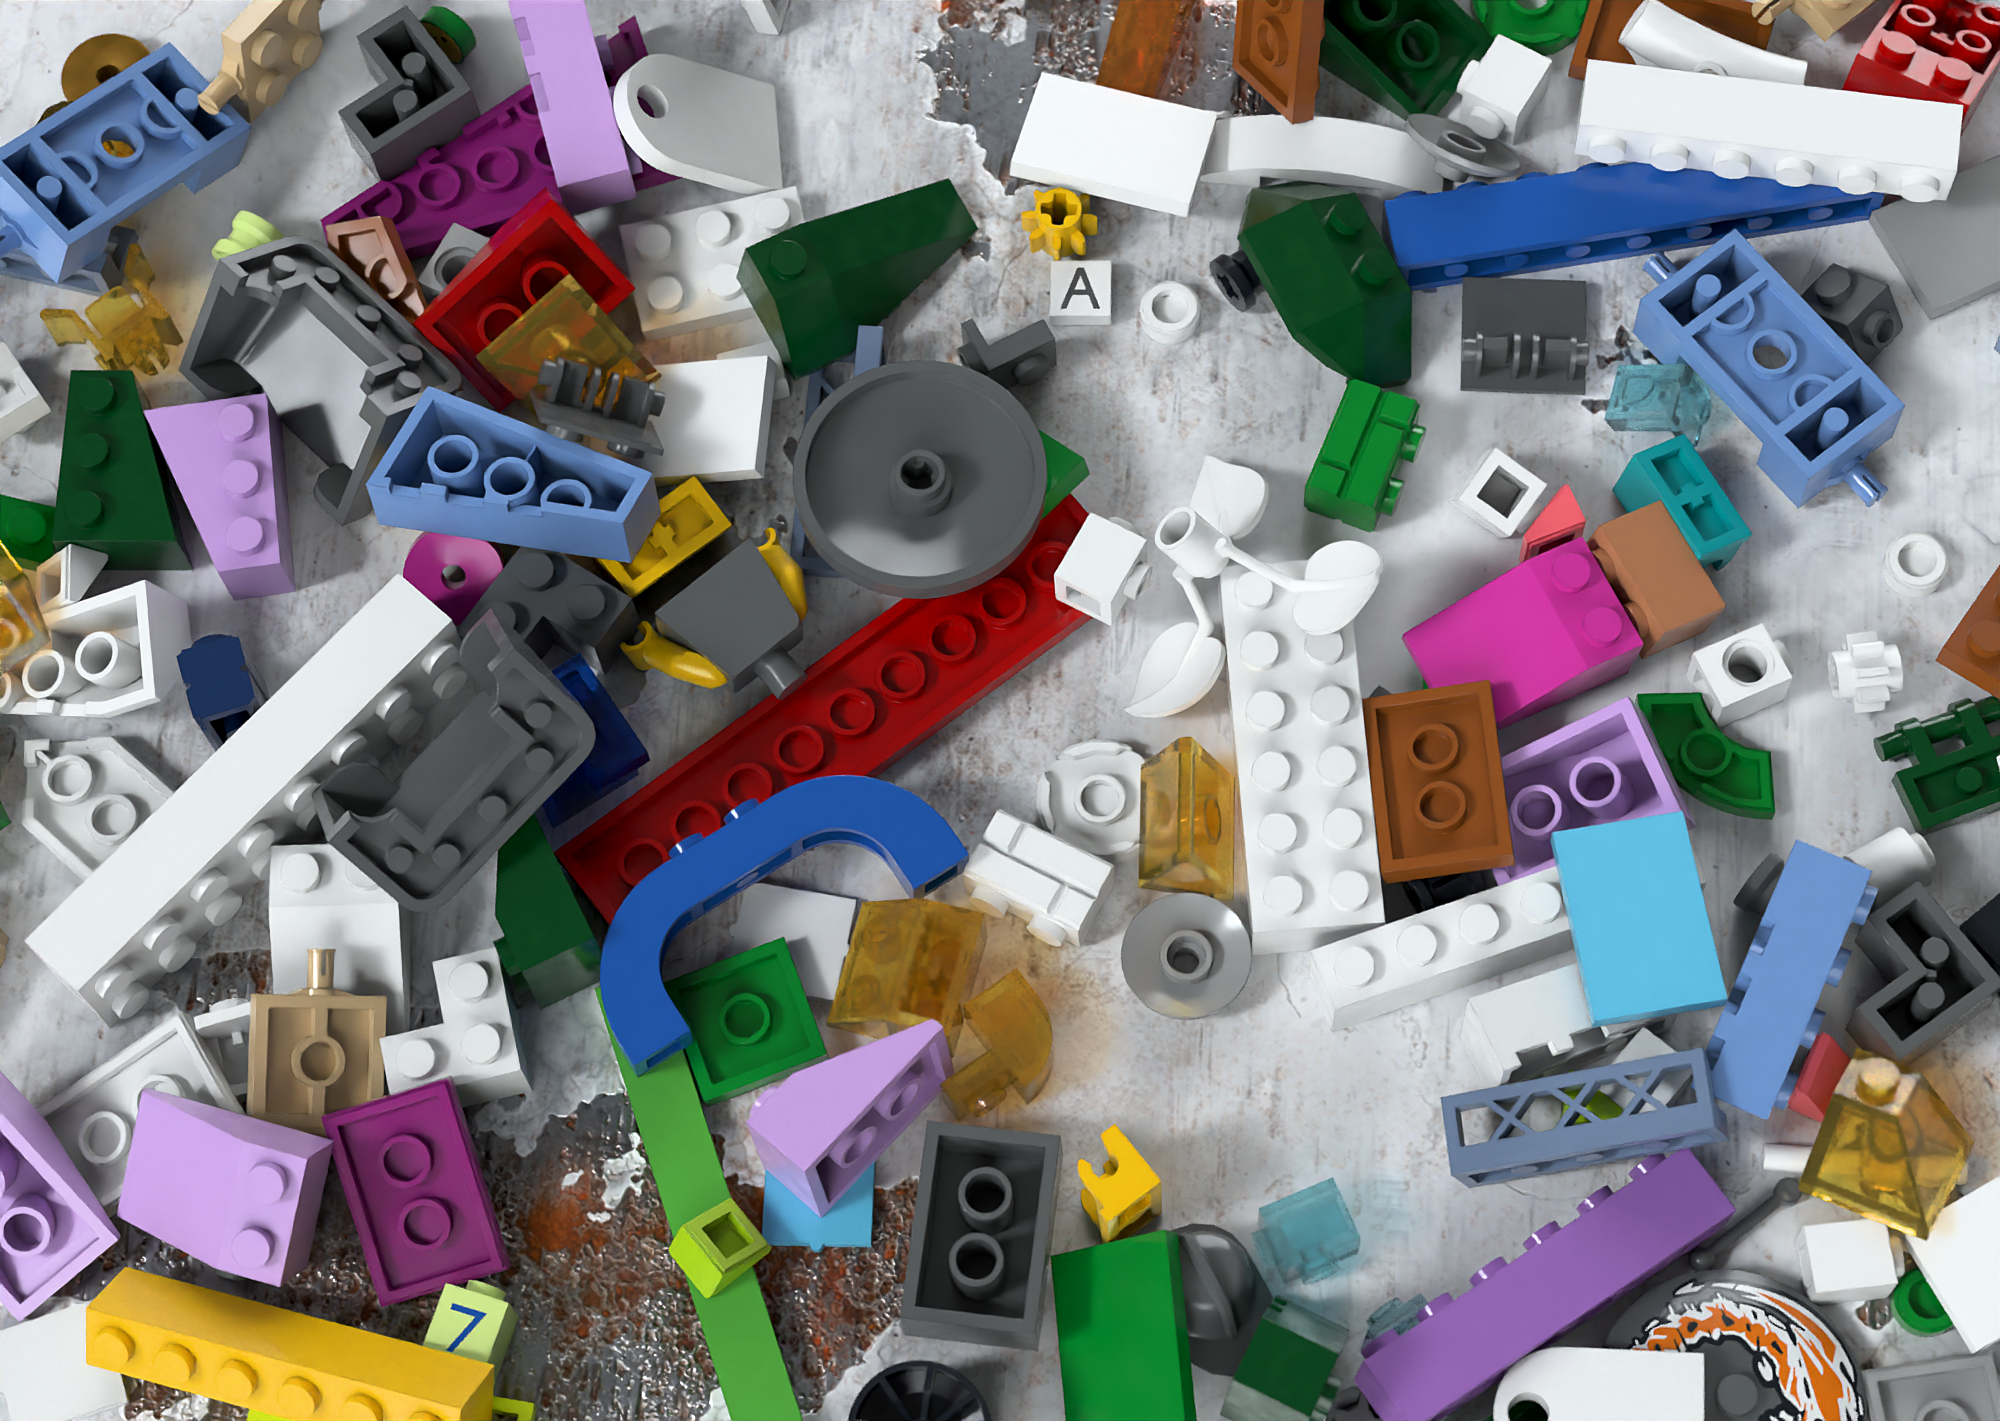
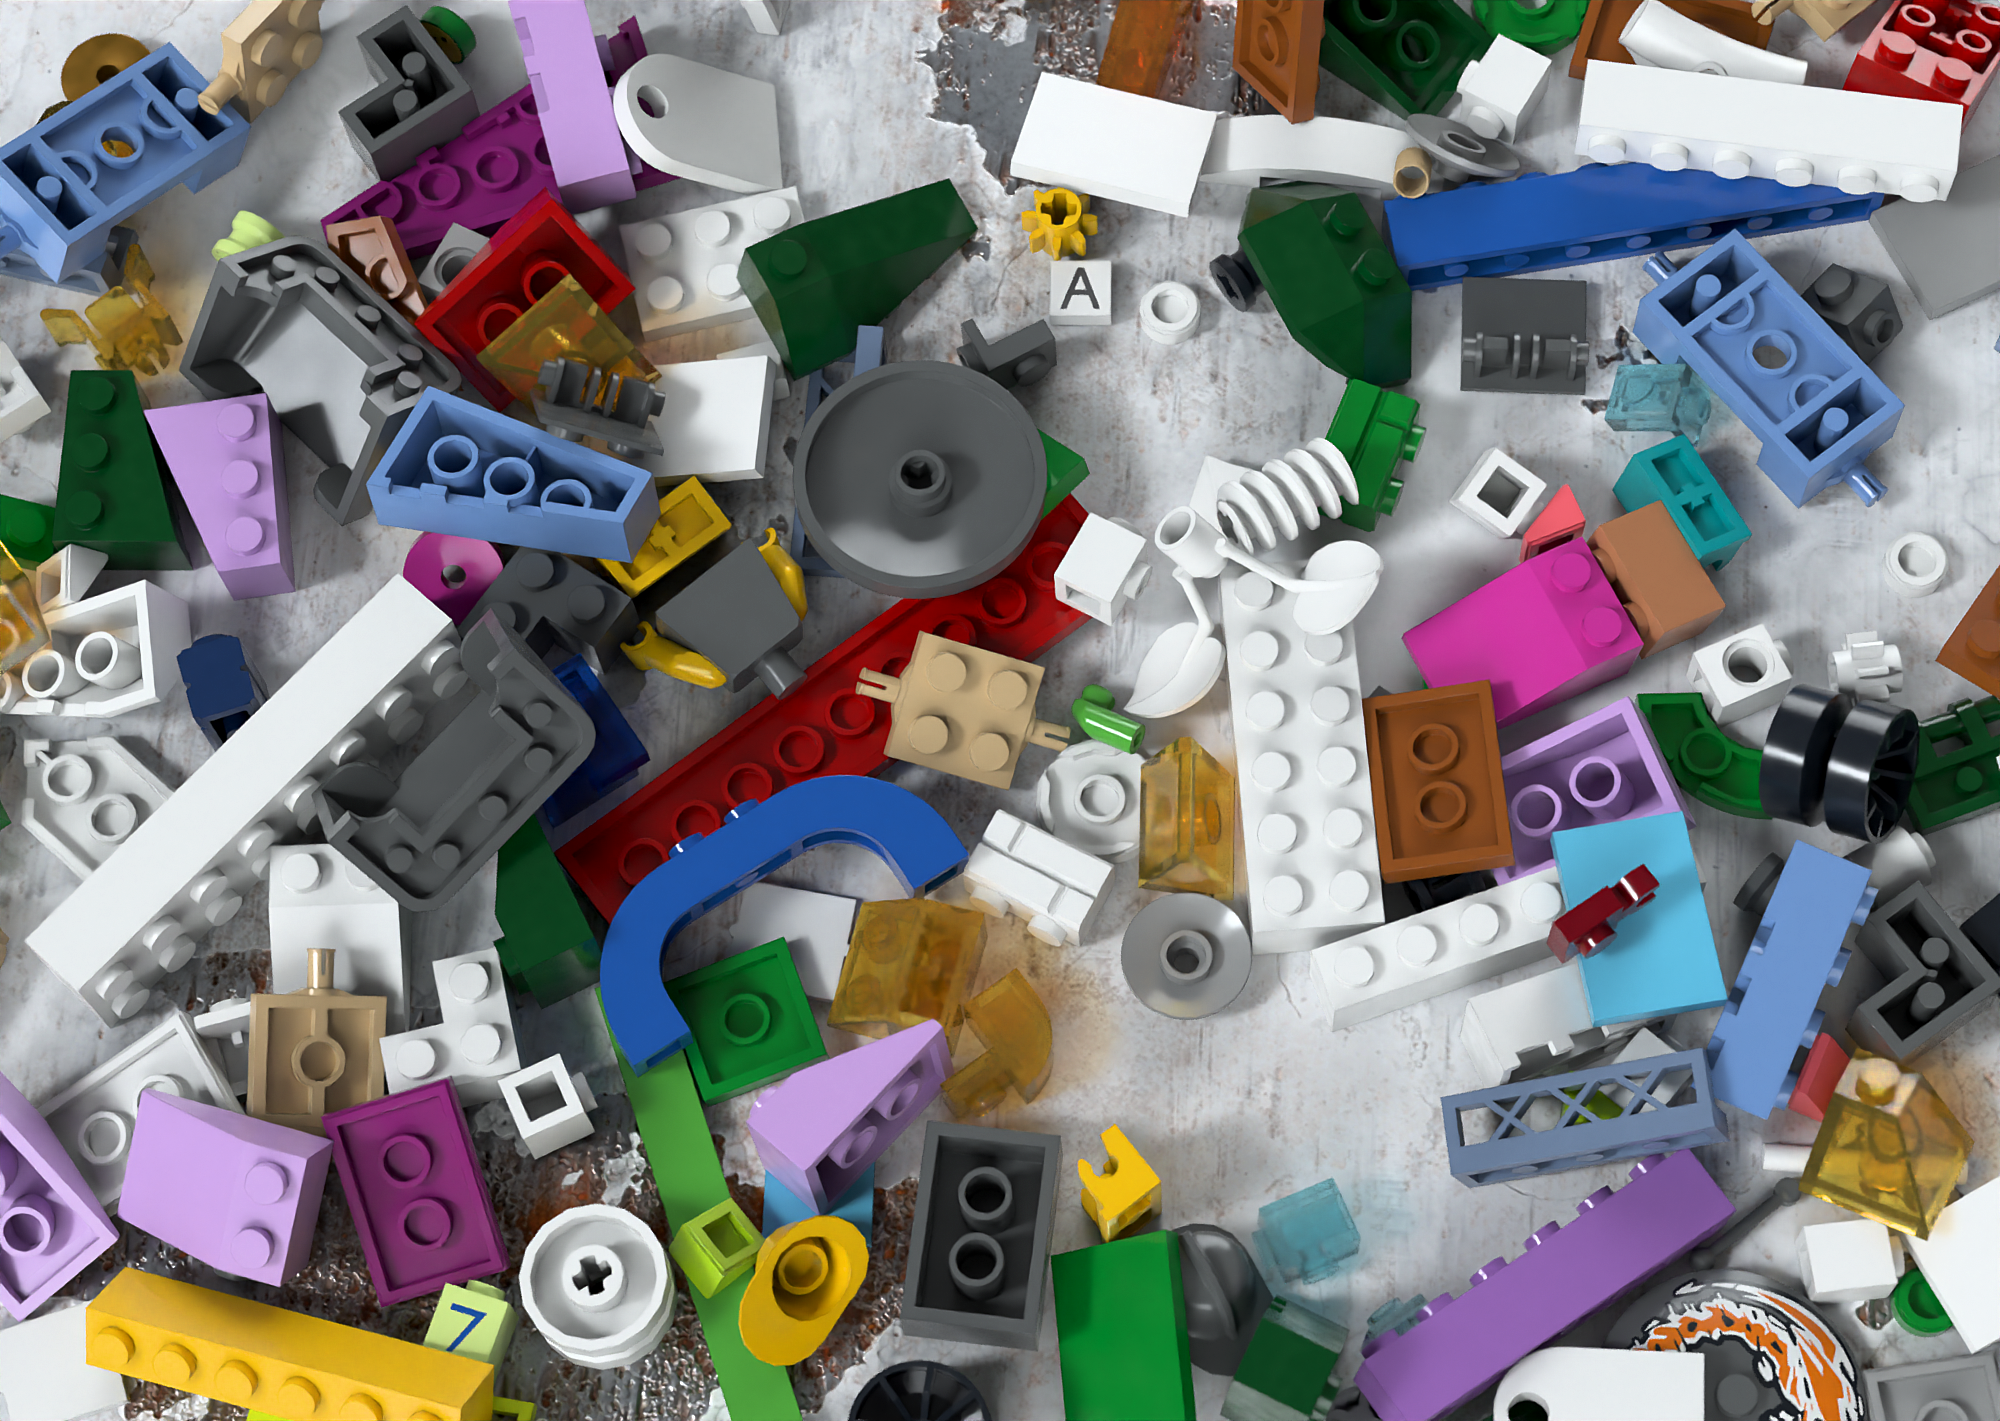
(549, 1105): none -> white brick
(576, 1254): none -> white wheel
(801, 1287): none -> yellow piece
(963, 710): none -> tan plate
(1102, 724): none -> bright green arm
(1283, 493): none -> white piece
(1409, 187): none -> tan piece
(1592, 923): none -> dark red plate
(1839, 763): none -> black wheel

